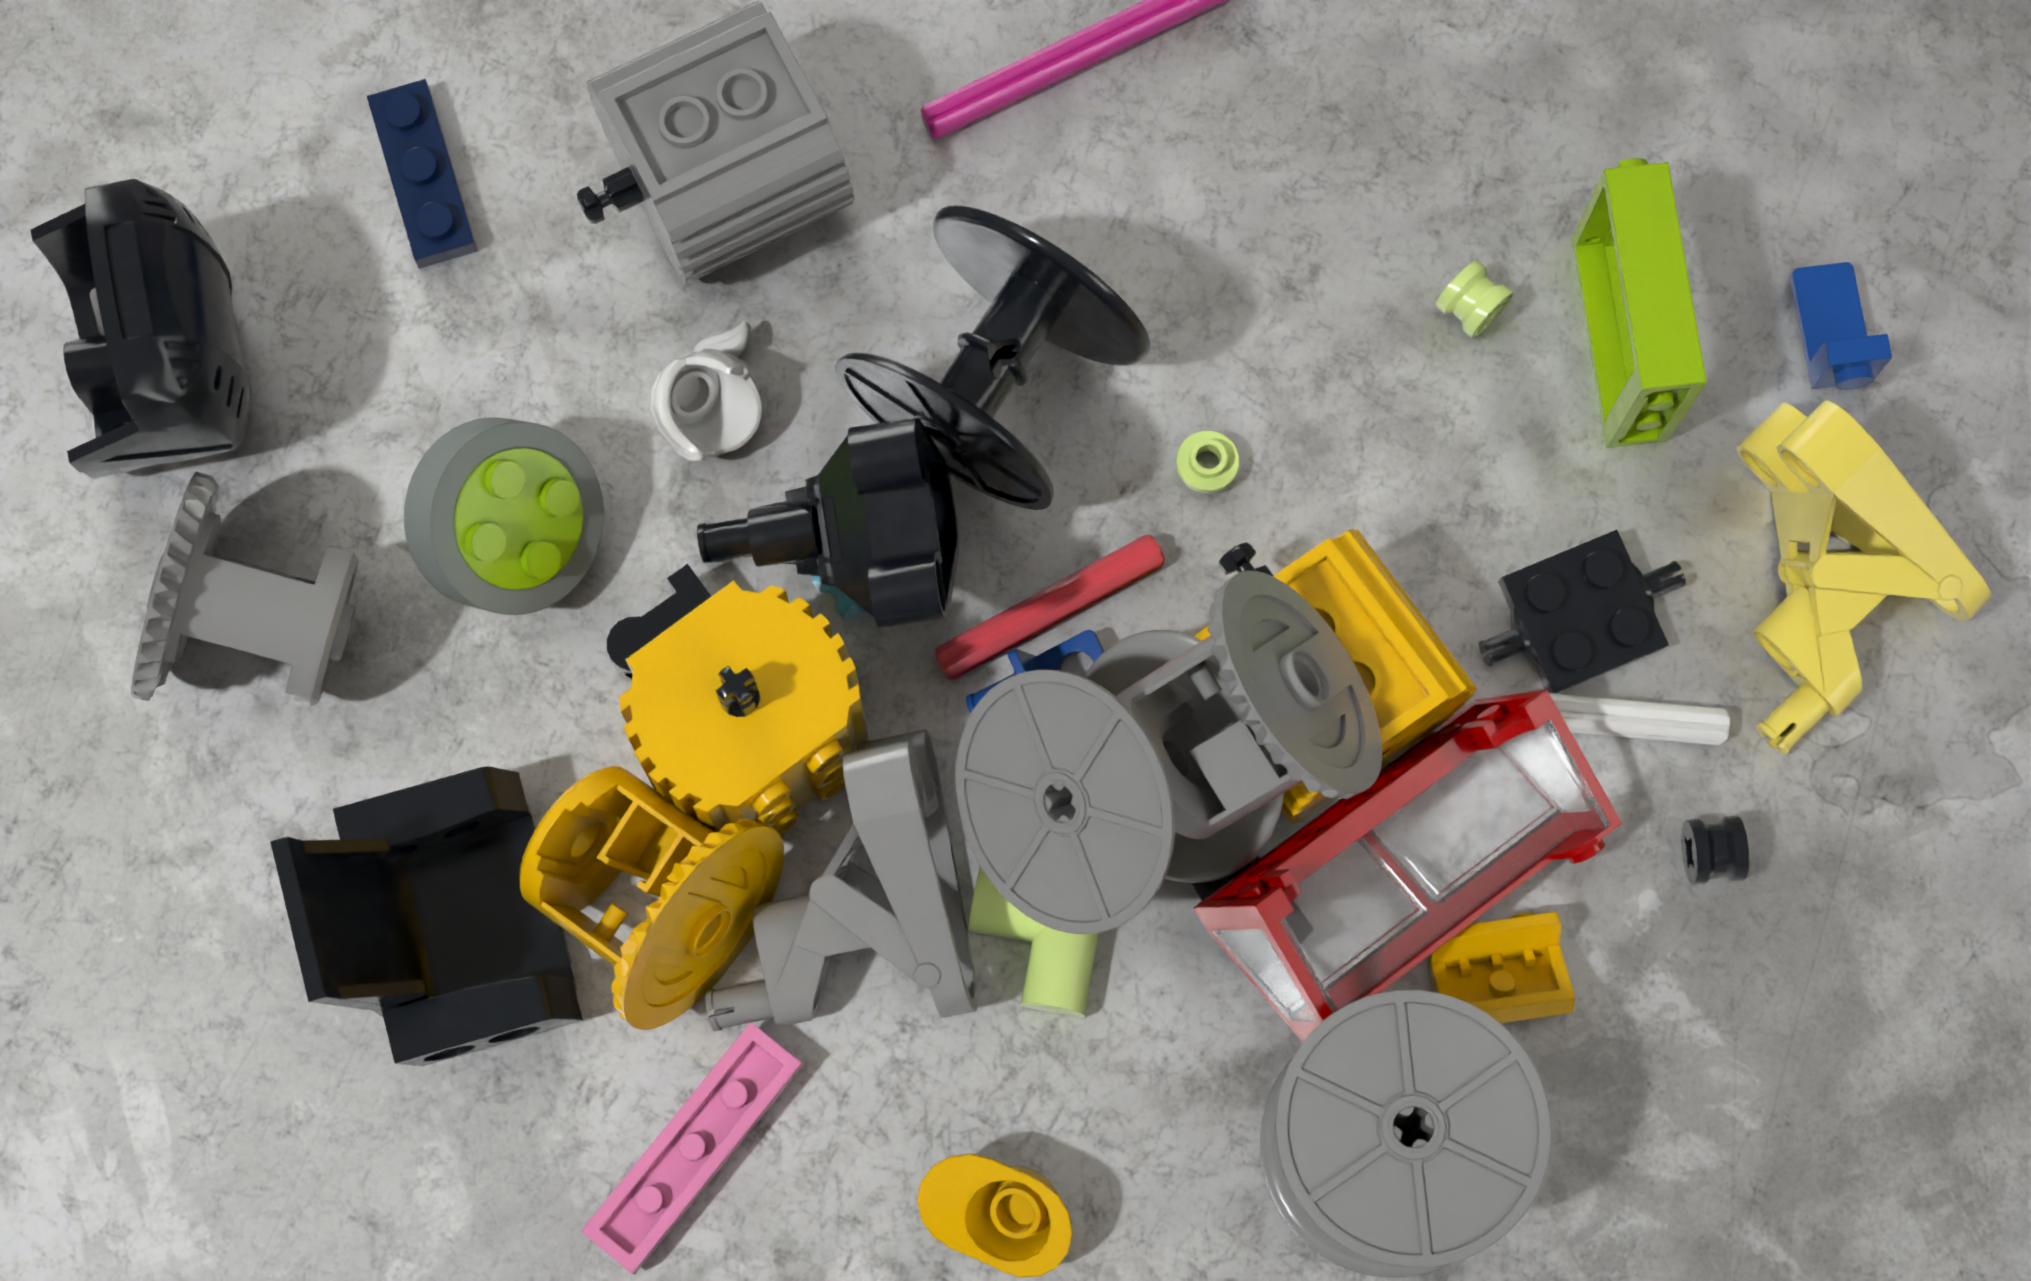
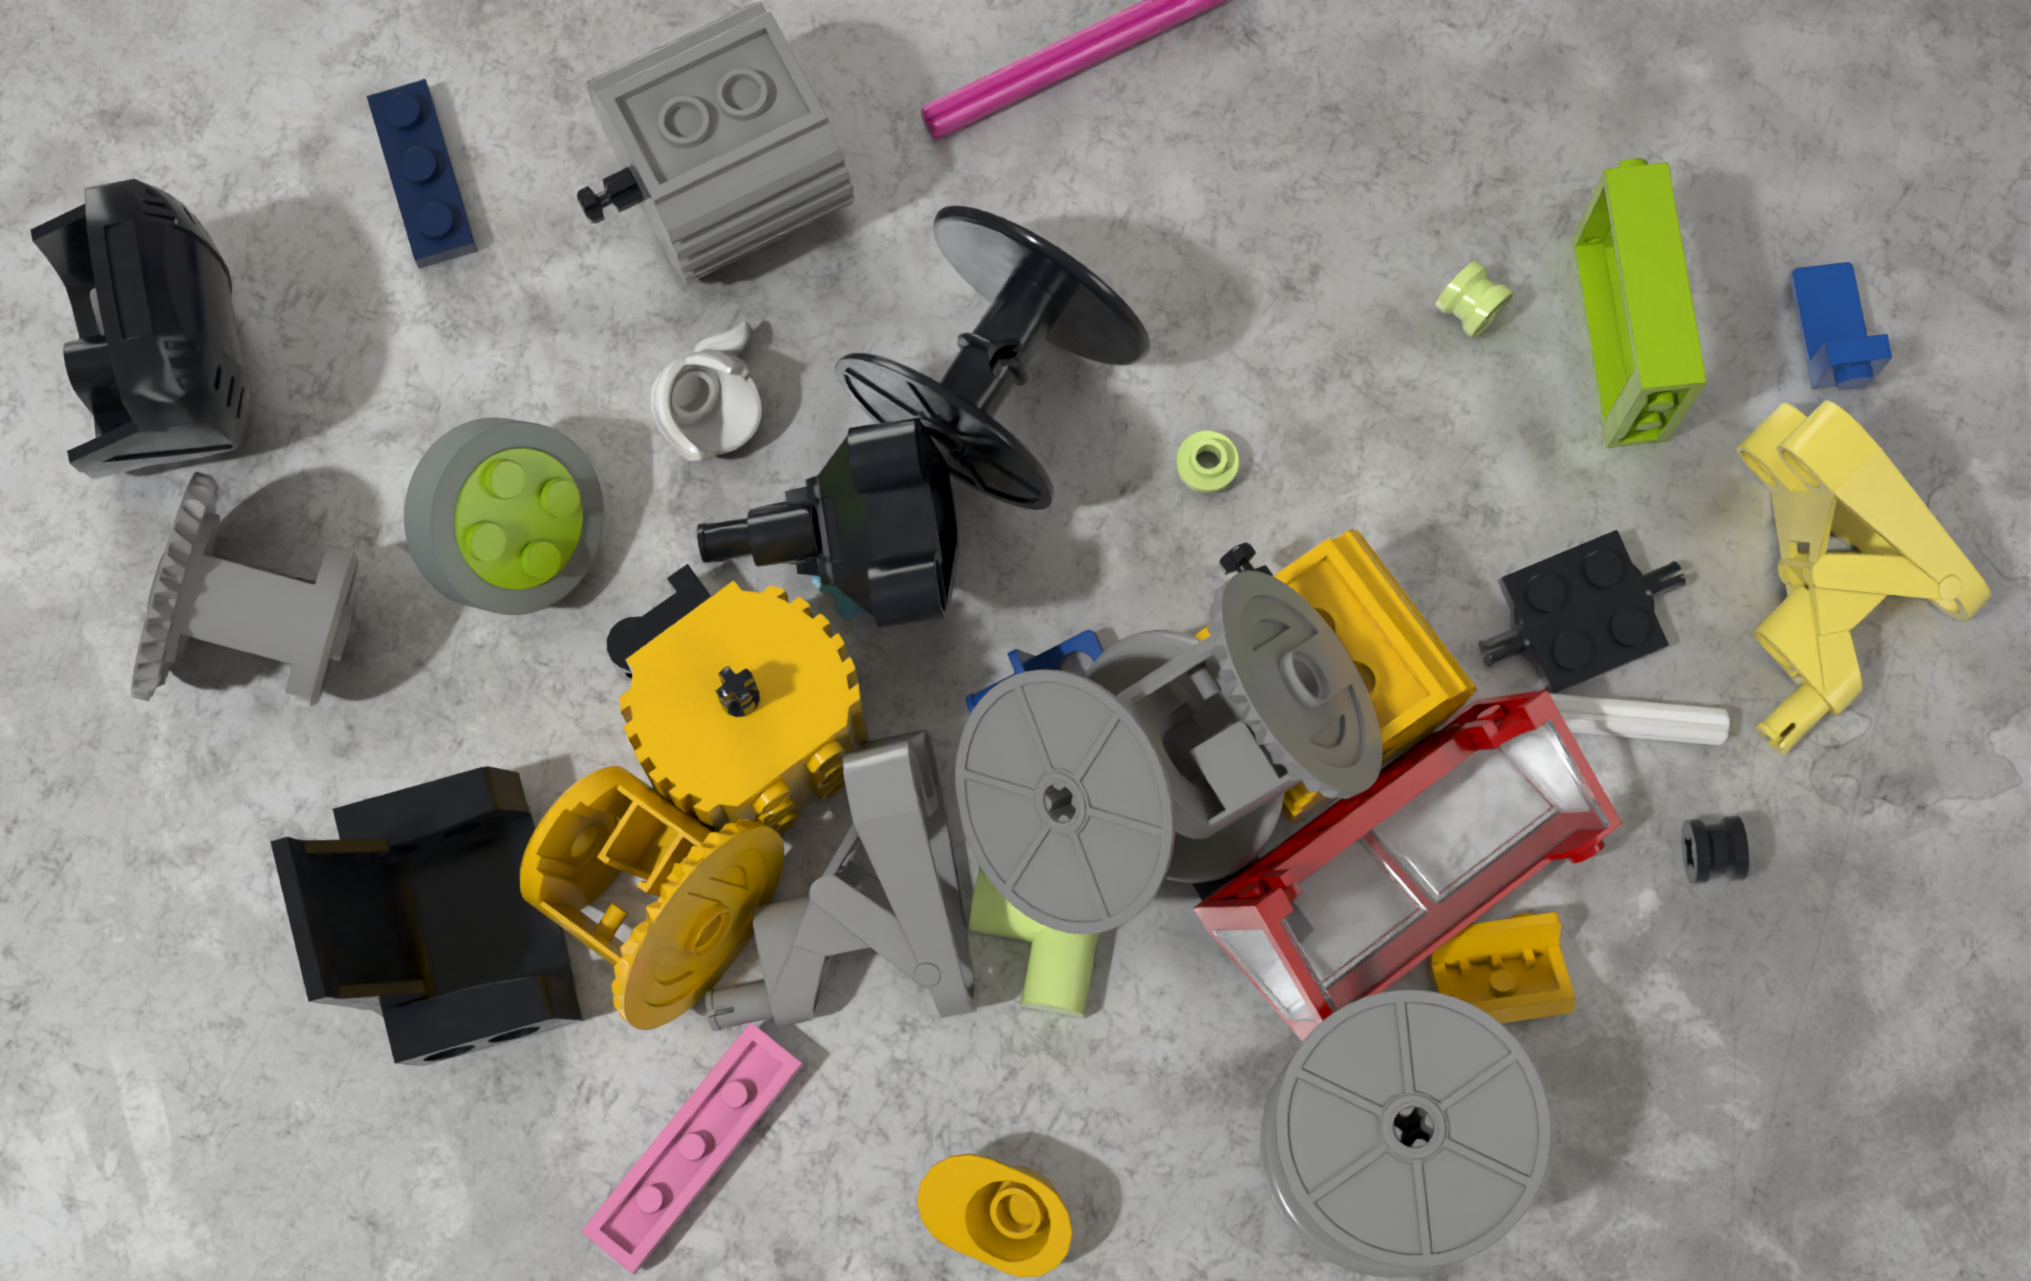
(1049, 607): coral axle -> none

